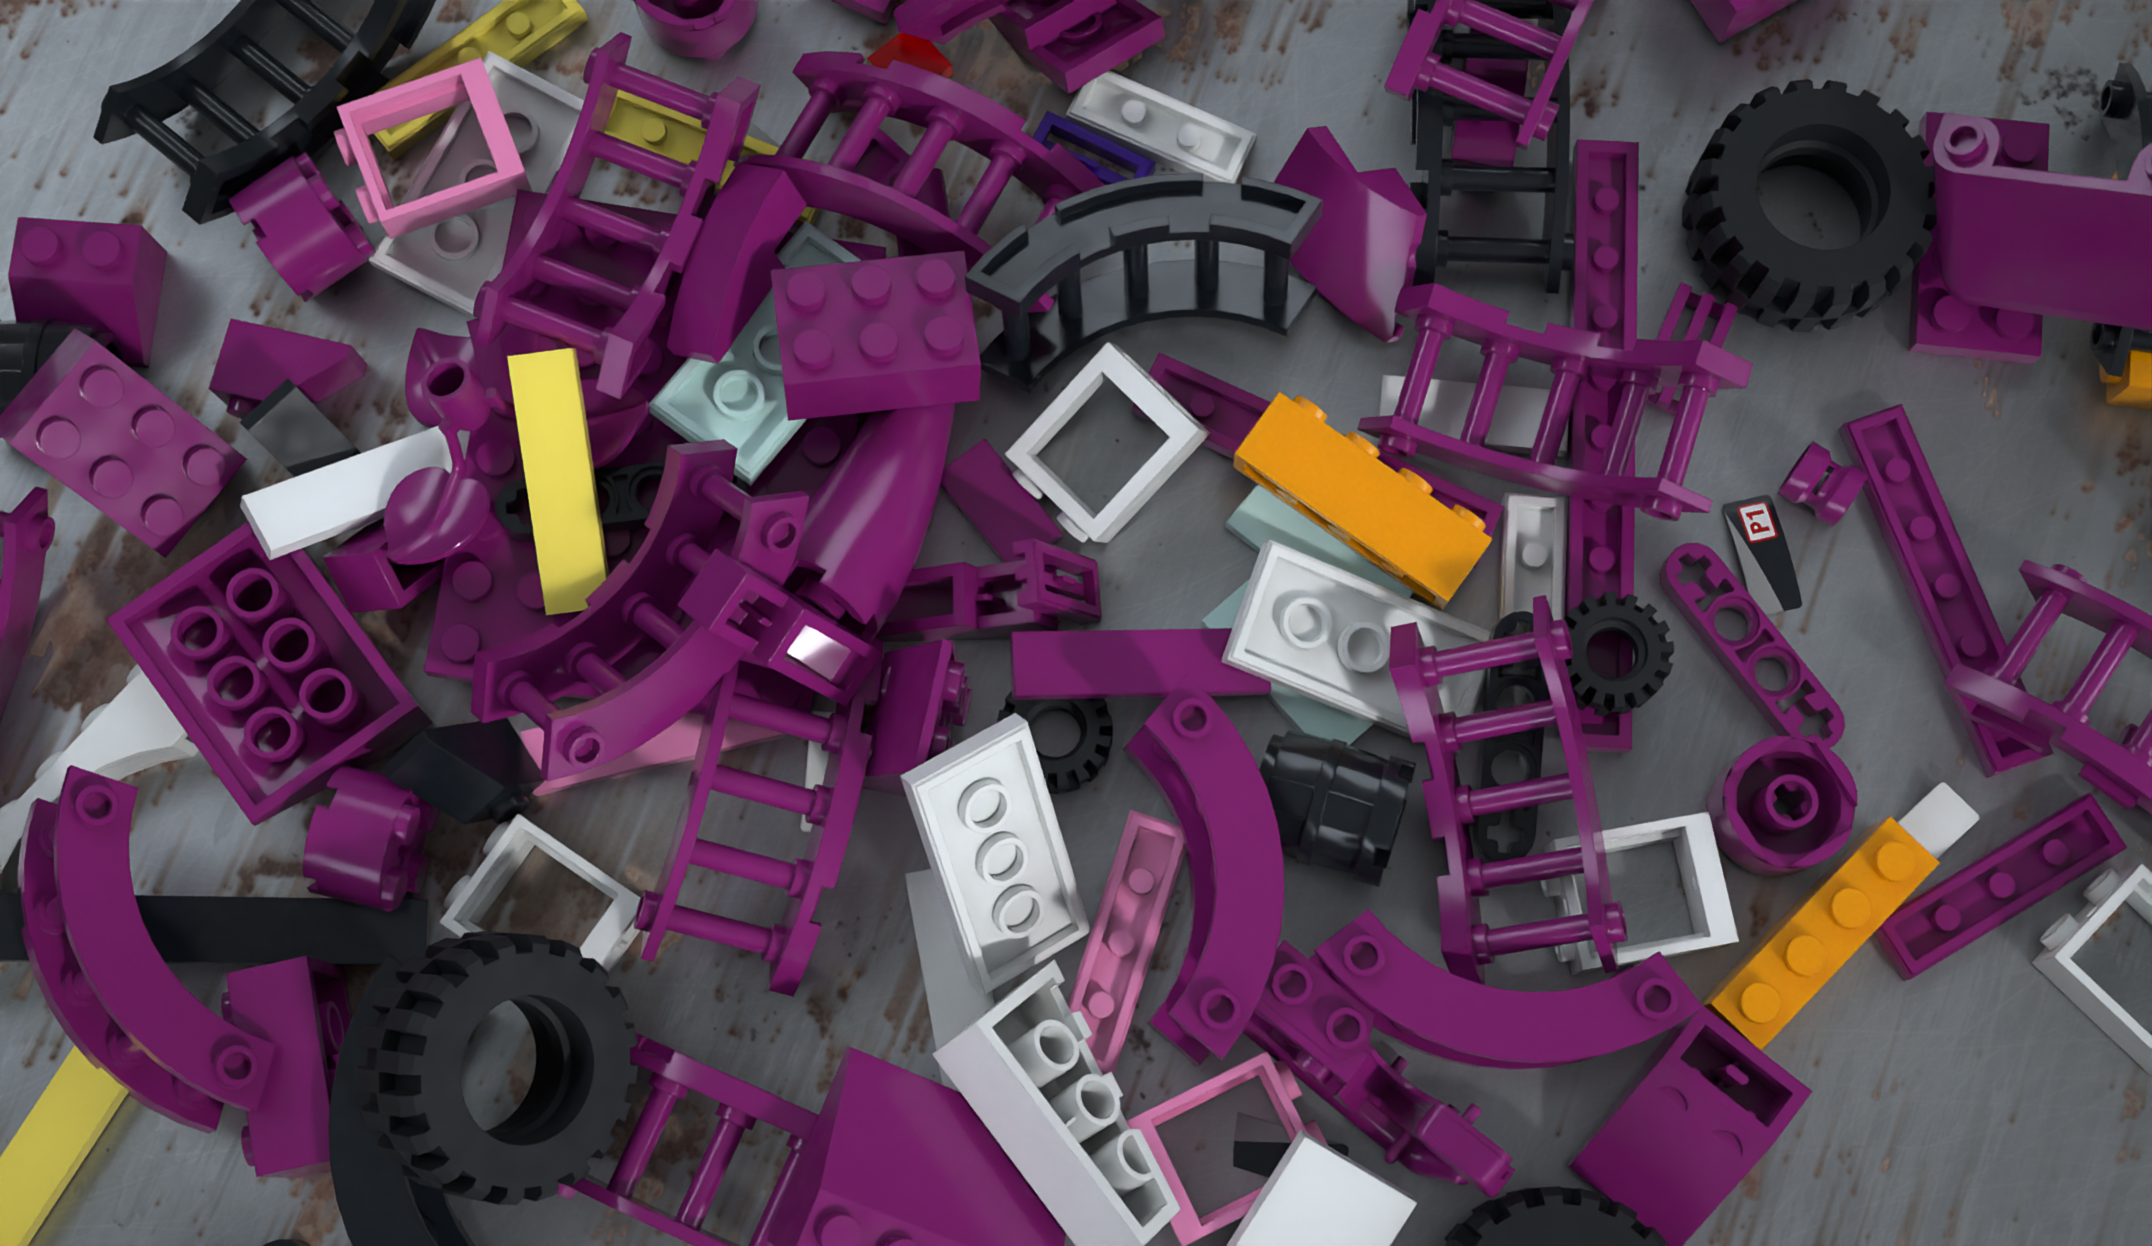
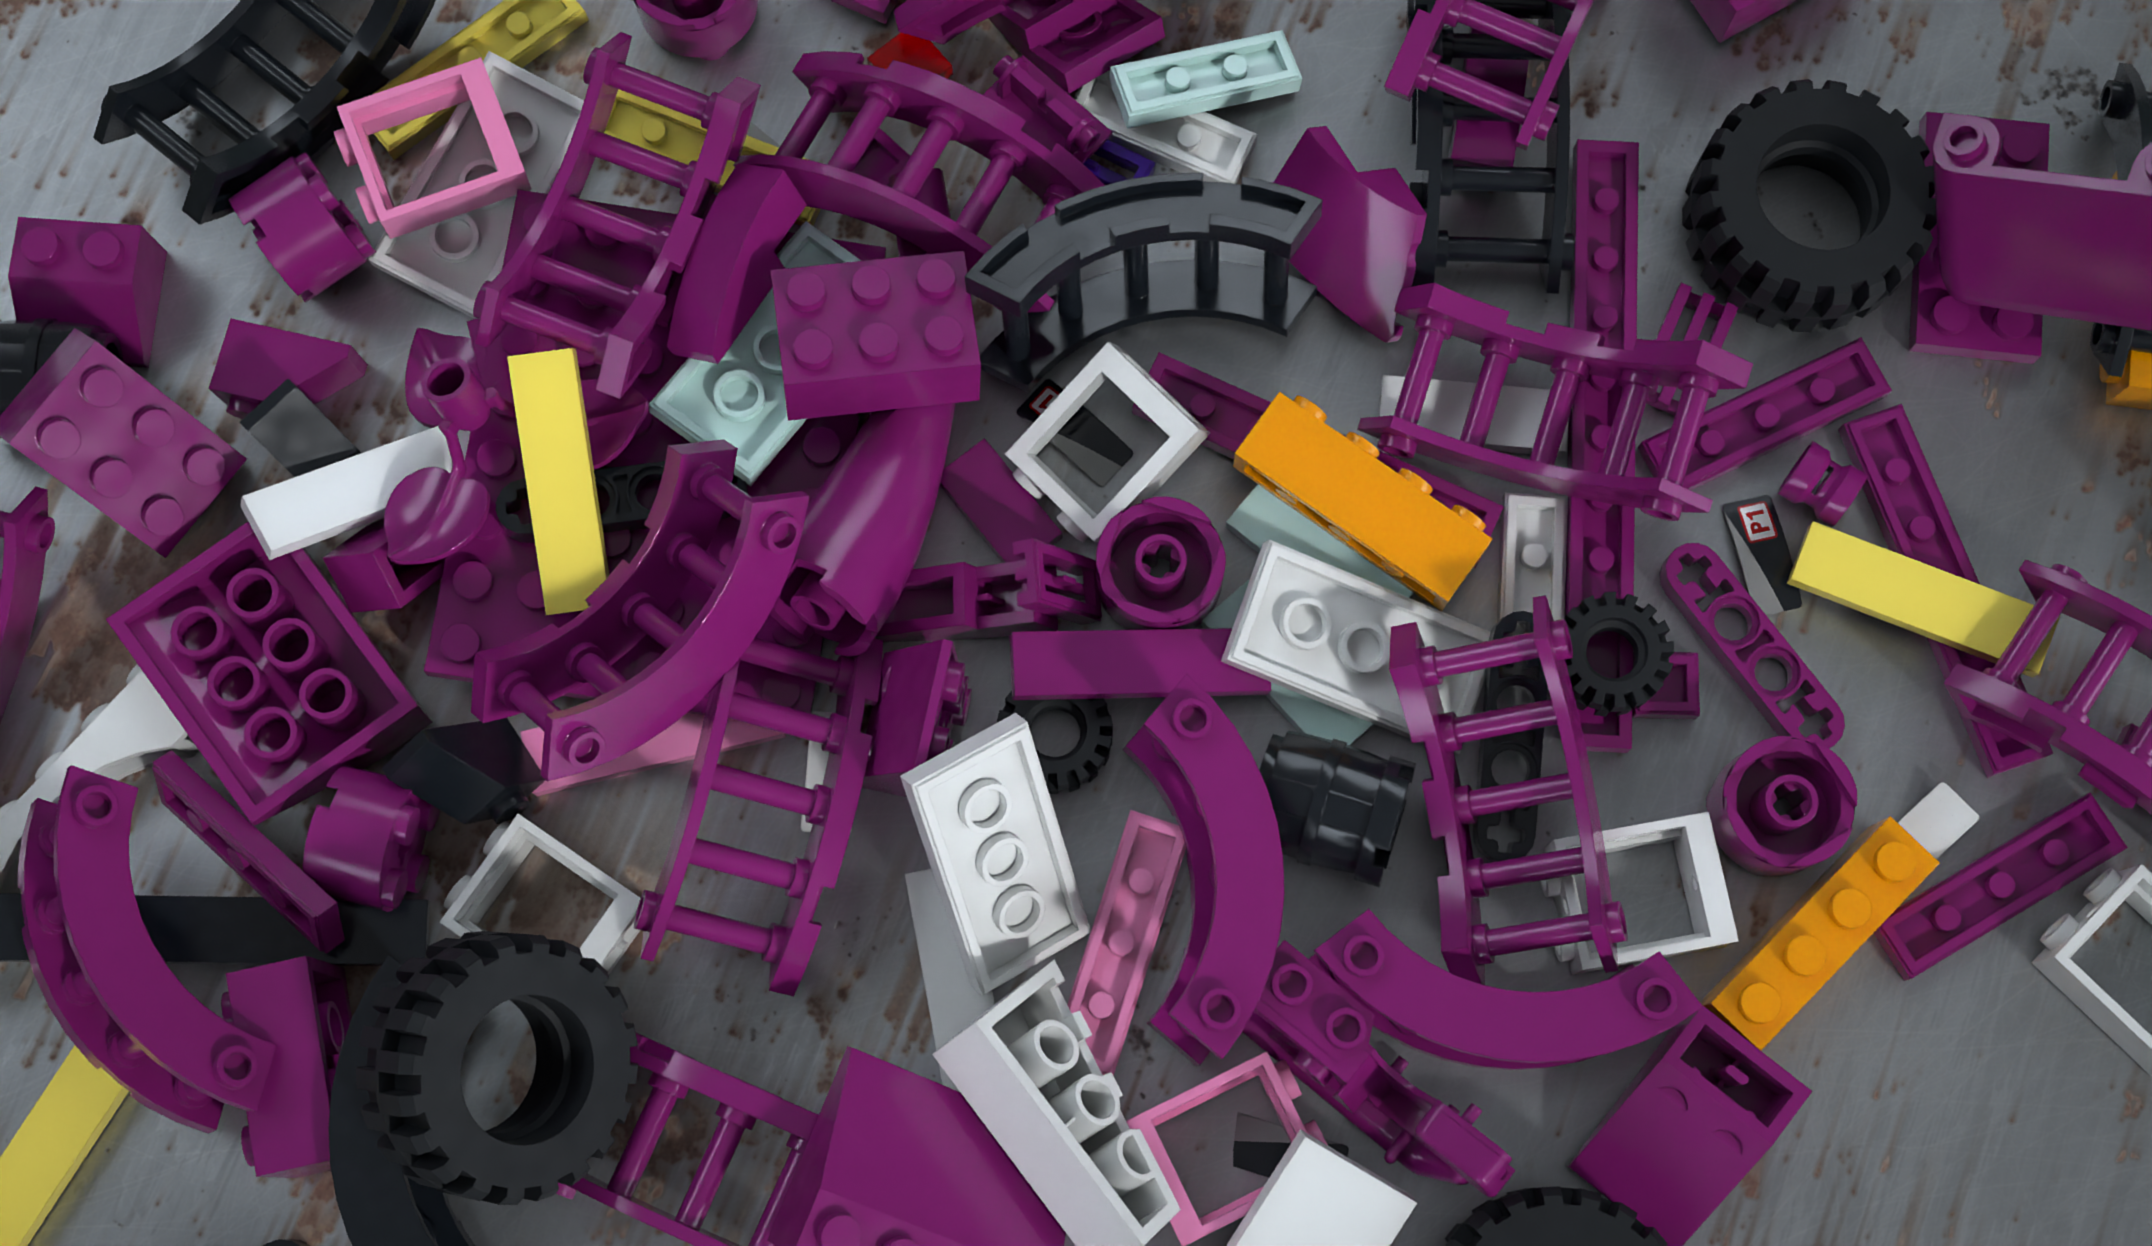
(248, 852): none -> magenta tile
(779, 628): magenta slope -> none
(1048, 110): none -> magenta hinge
(1082, 438): none -> sticker
(1135, 543): none -> magenta brick
(1205, 79): none -> light aqua tile
(1678, 695): none -> magenta tile
(1777, 413): none -> magenta tile
(1911, 595): none -> light yellow tile

